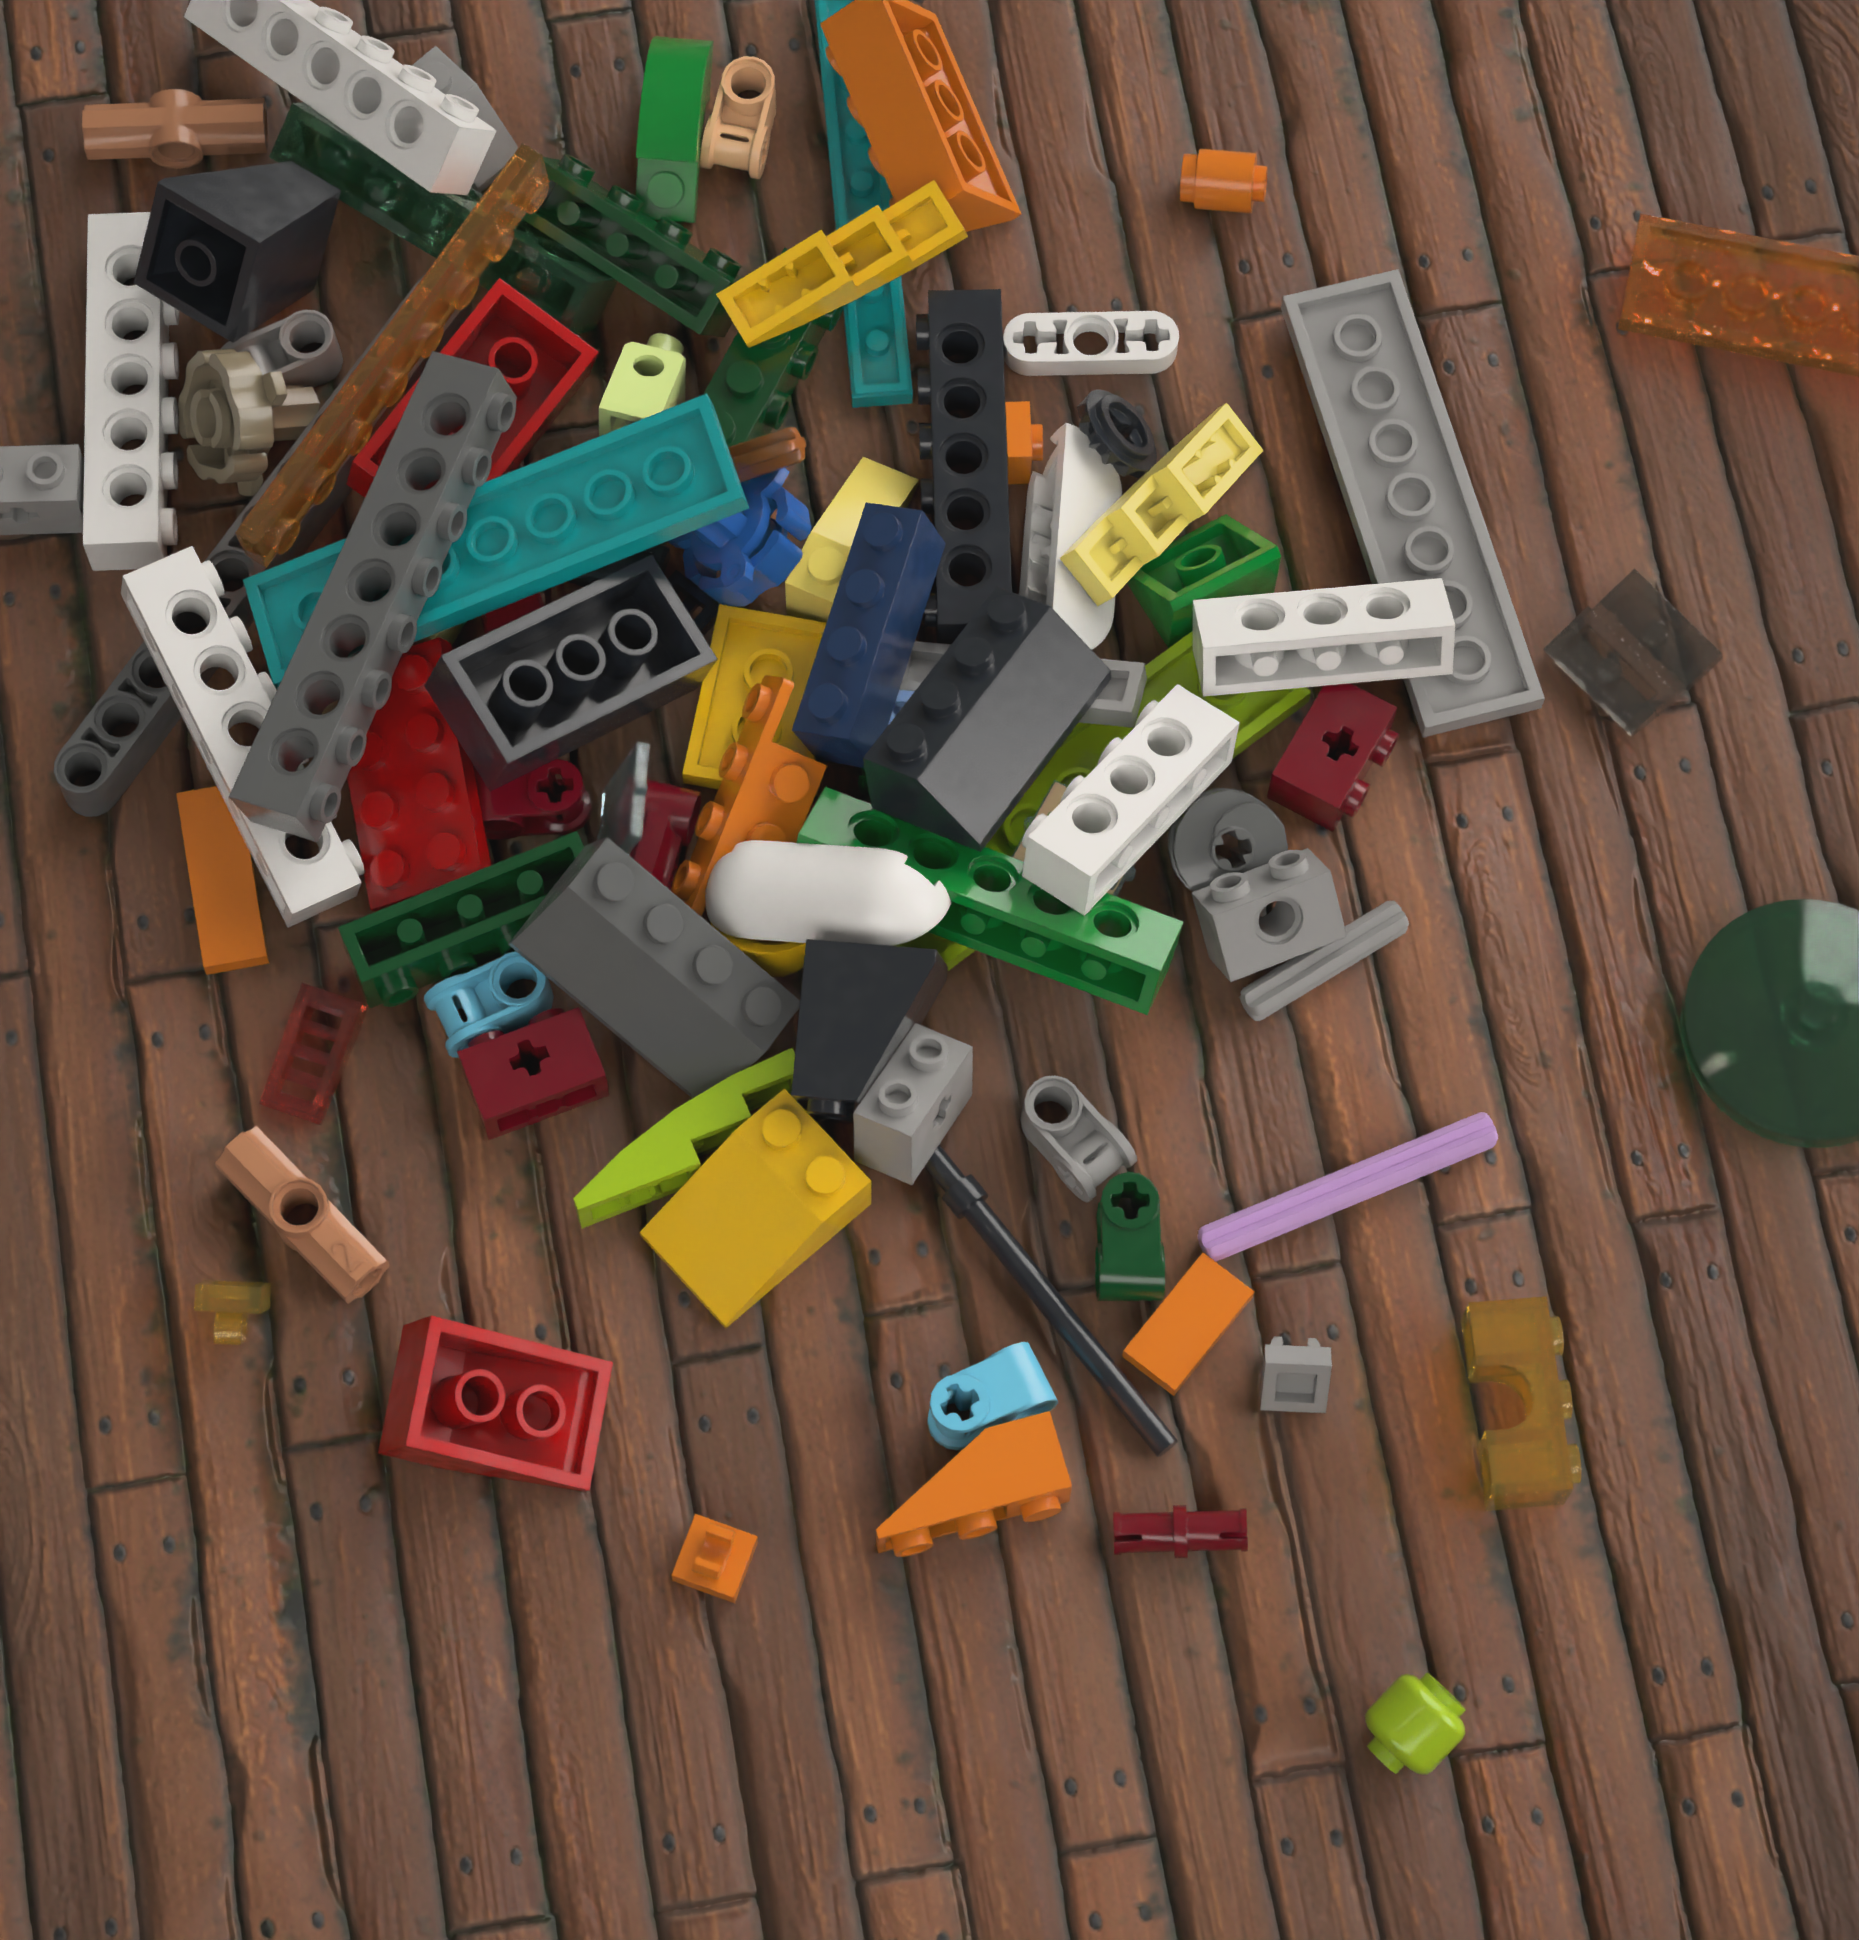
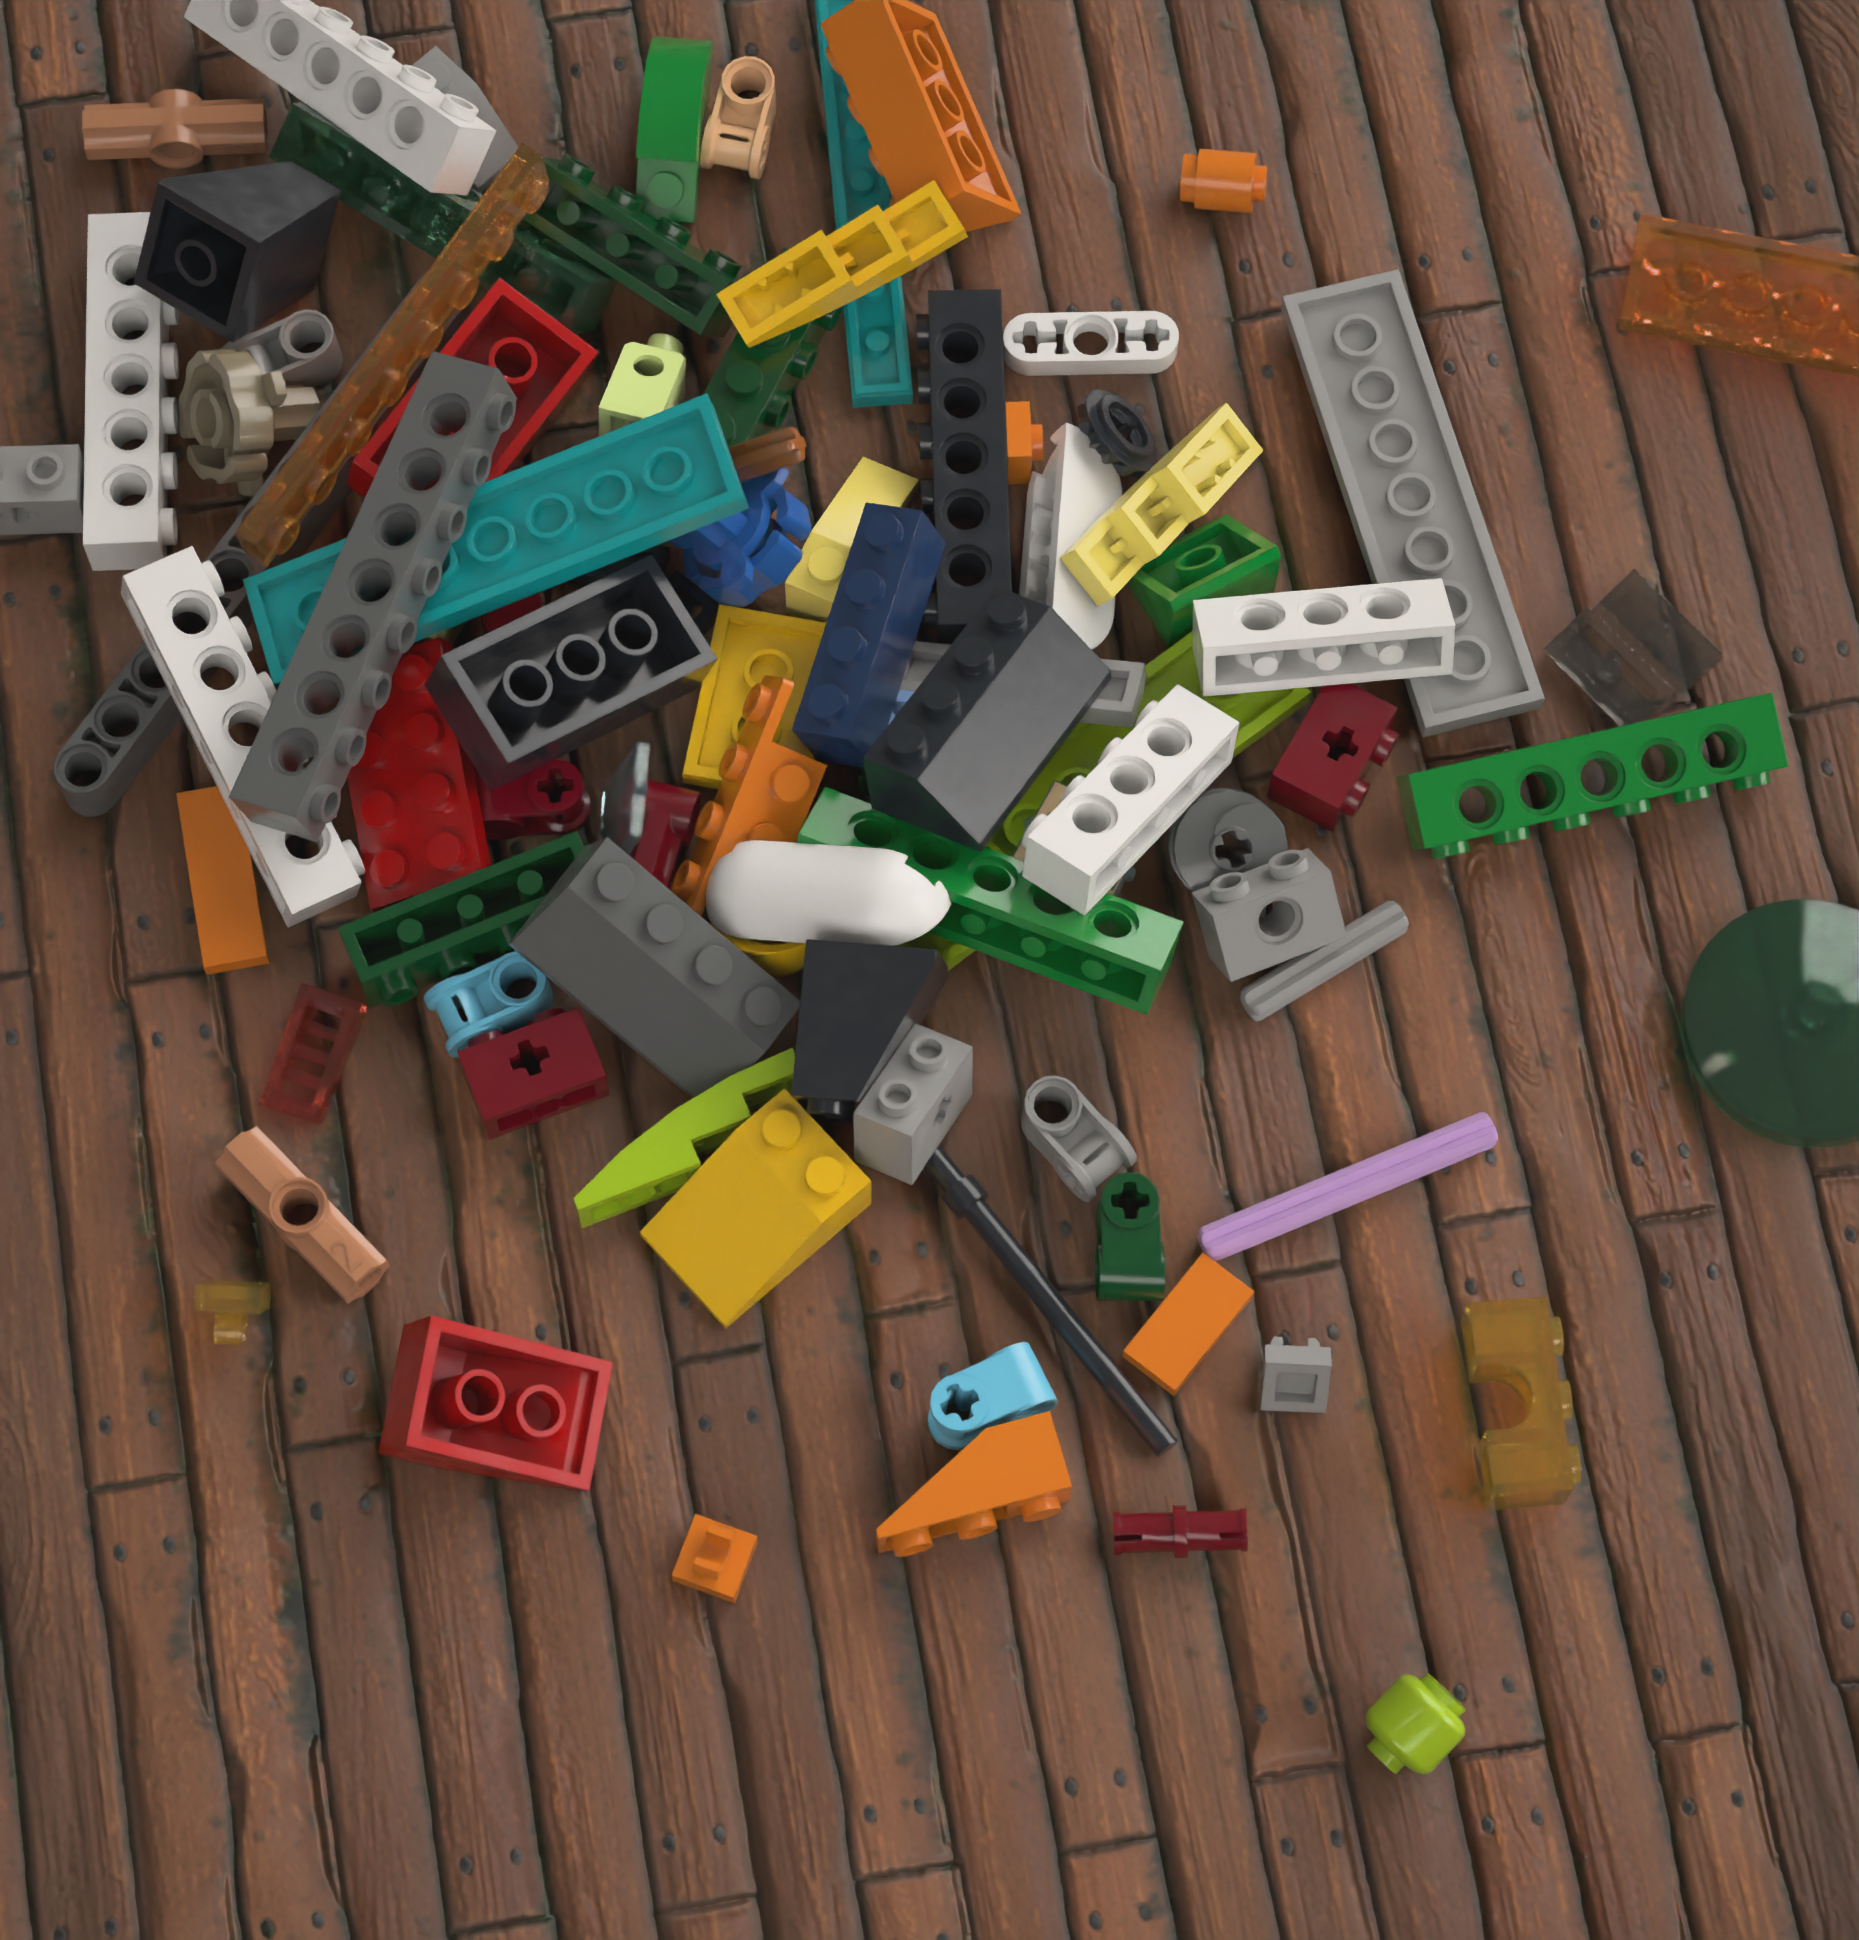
(1744, 725): none -> green brick

